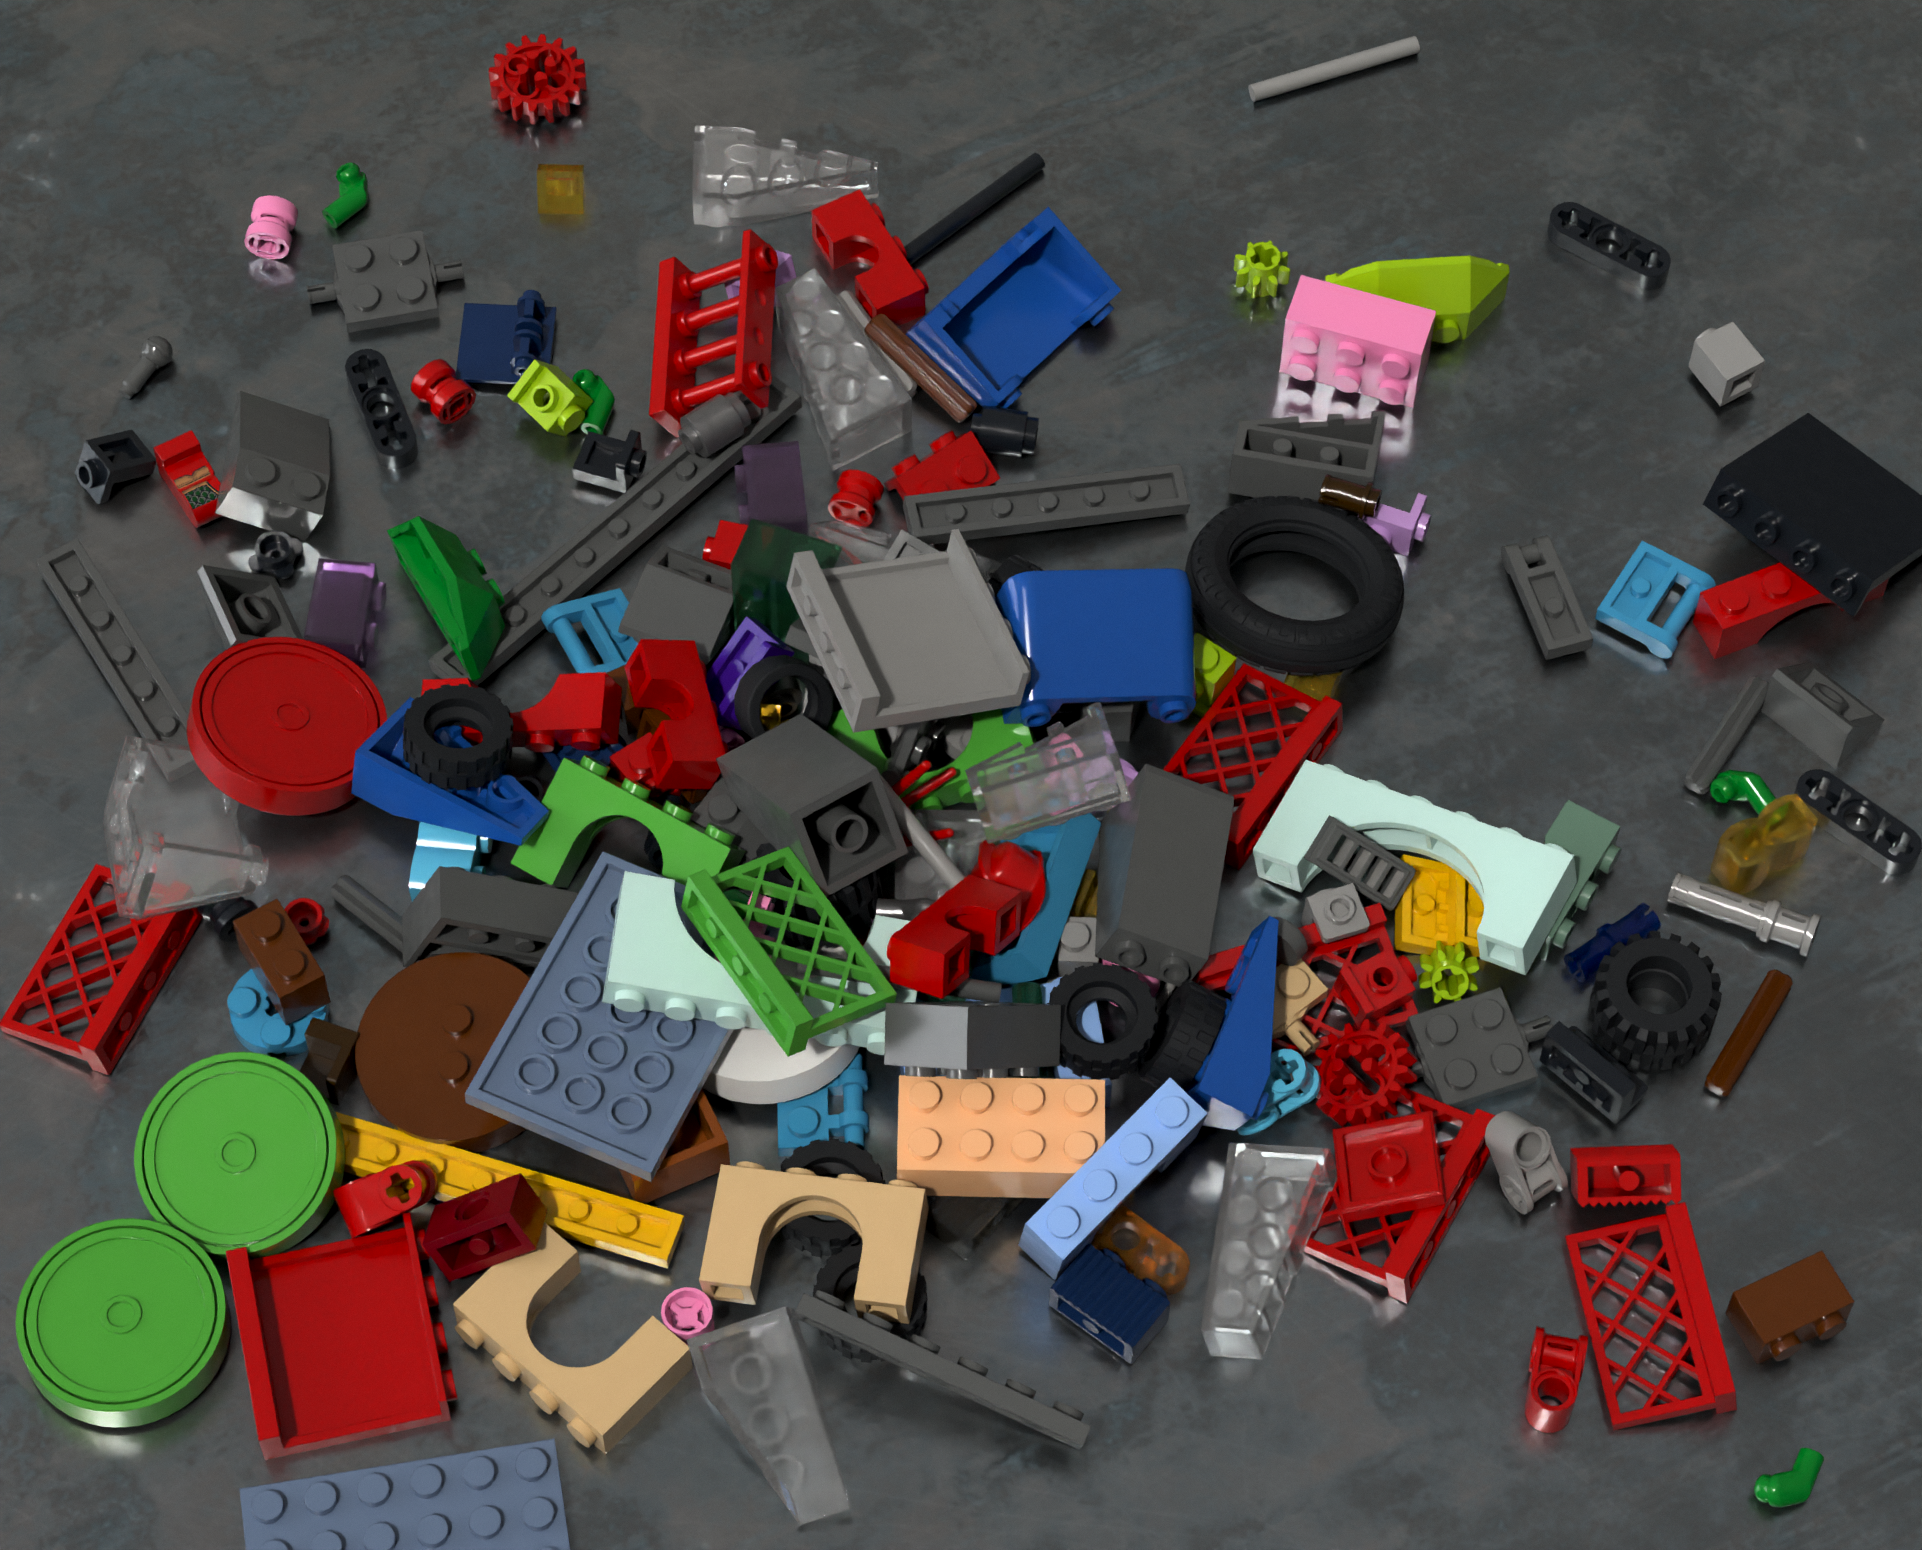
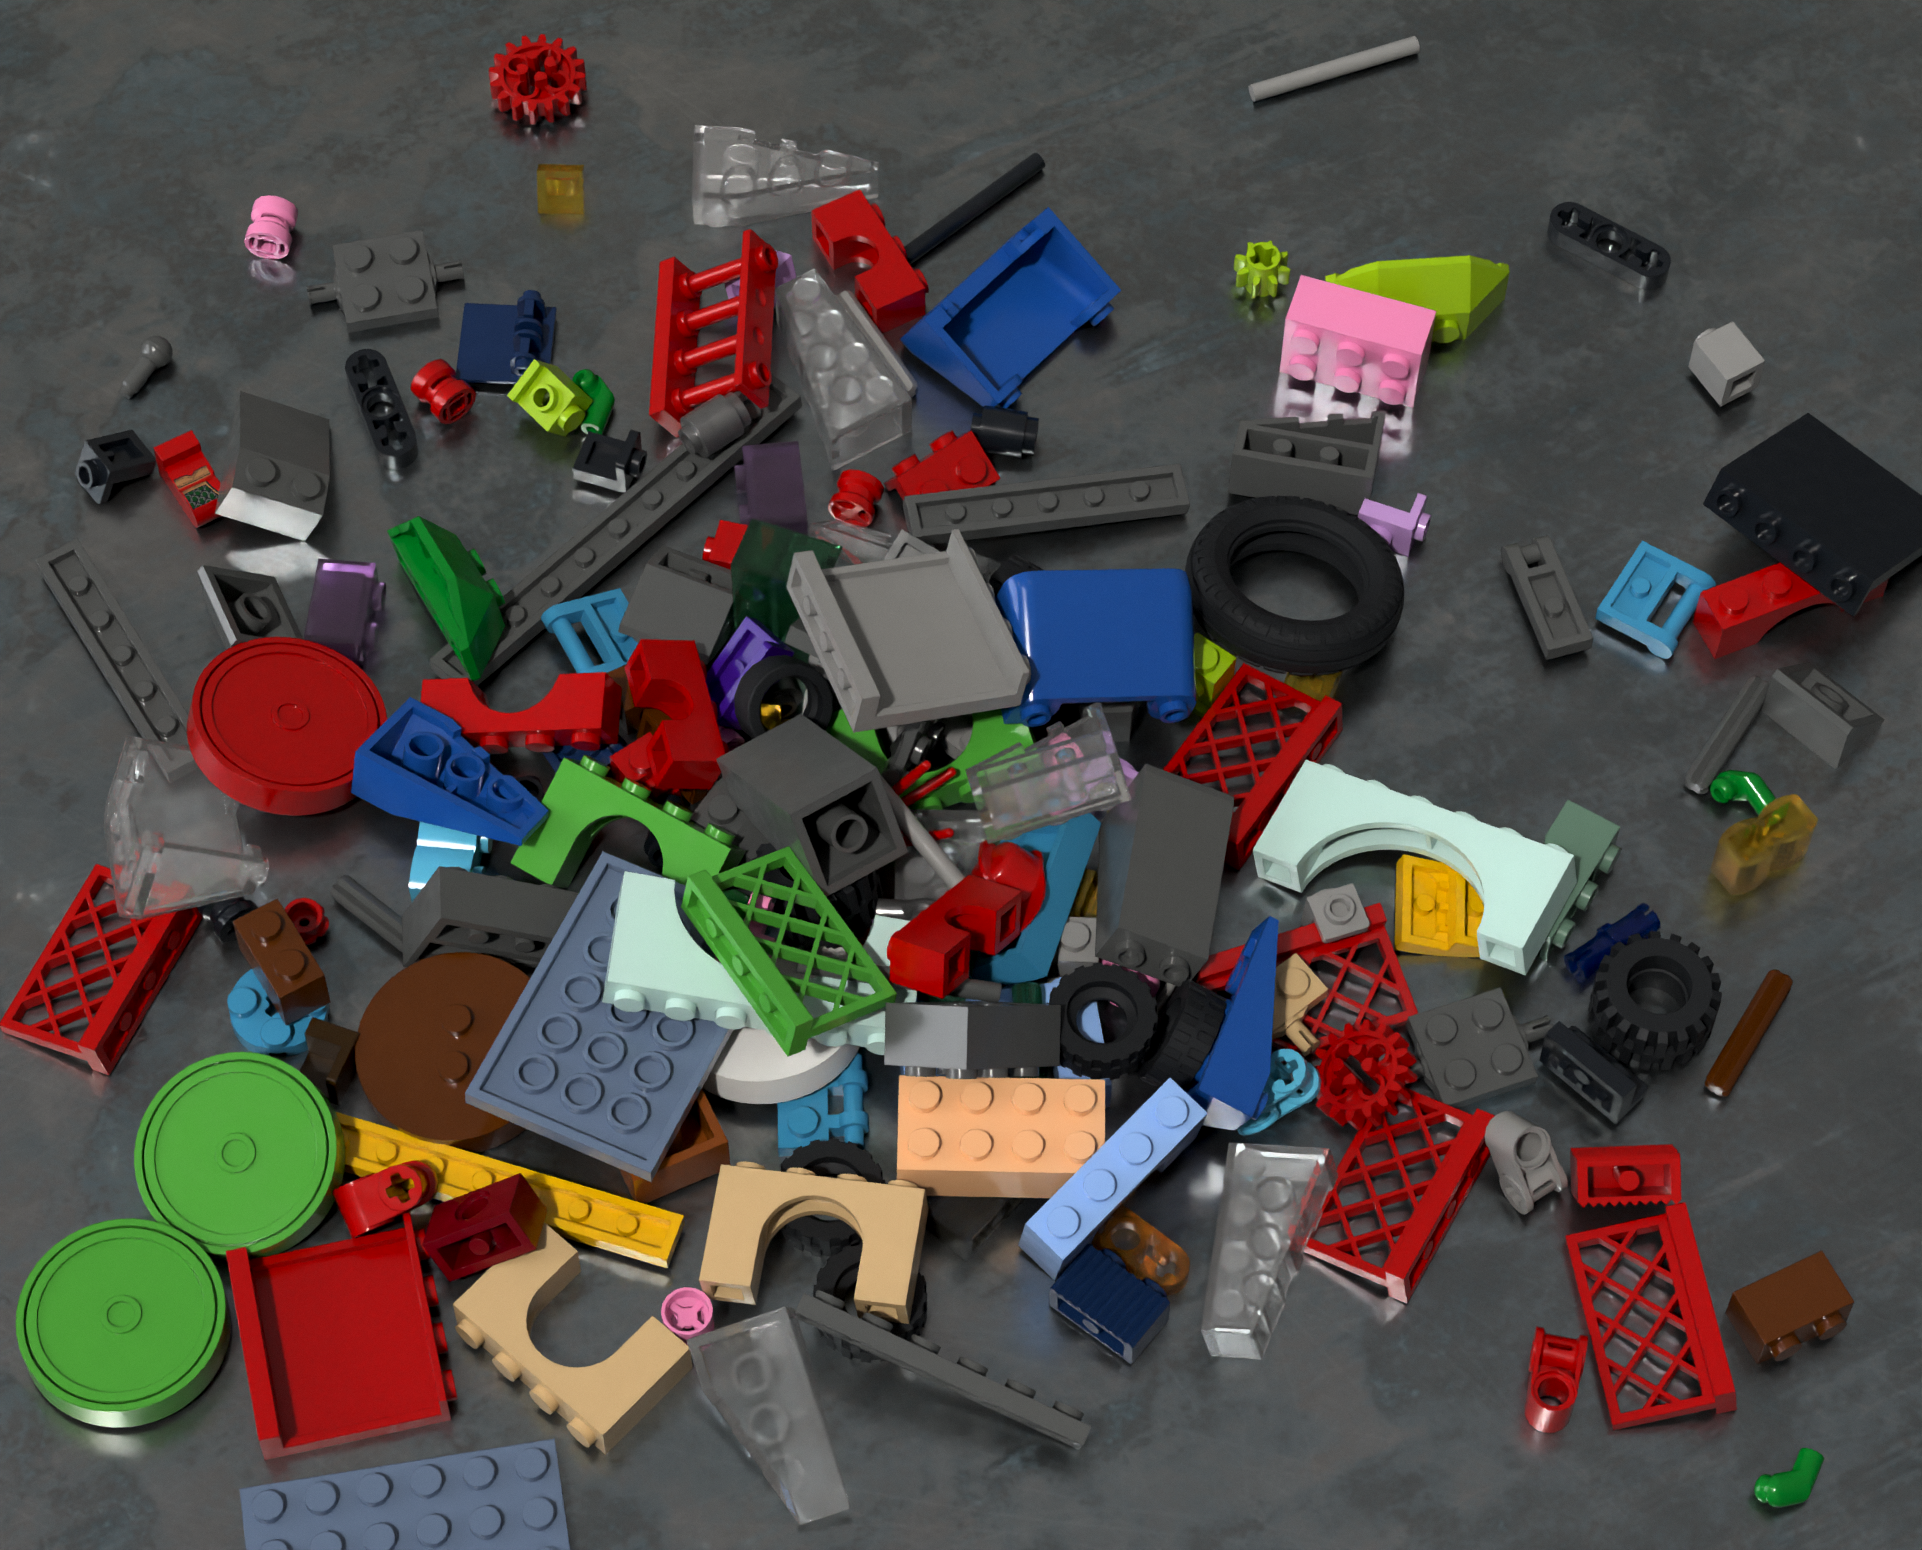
(275, 543): black plate -> none
(353, 195): green arm -> none
(457, 766): black tyre -> none
(920, 368): reddish brown axle -> none
(1290, 943): dark grey tile -> none
(1350, 496): dark brown pin -> none
(1366, 998): red brick -> none
(1387, 876): dark grey slope -> none
(1388, 1166): red plate -> none
(1448, 958): lime gear -> none
(1766, 919): light grey pin -> none
(1860, 841): black beam -> none

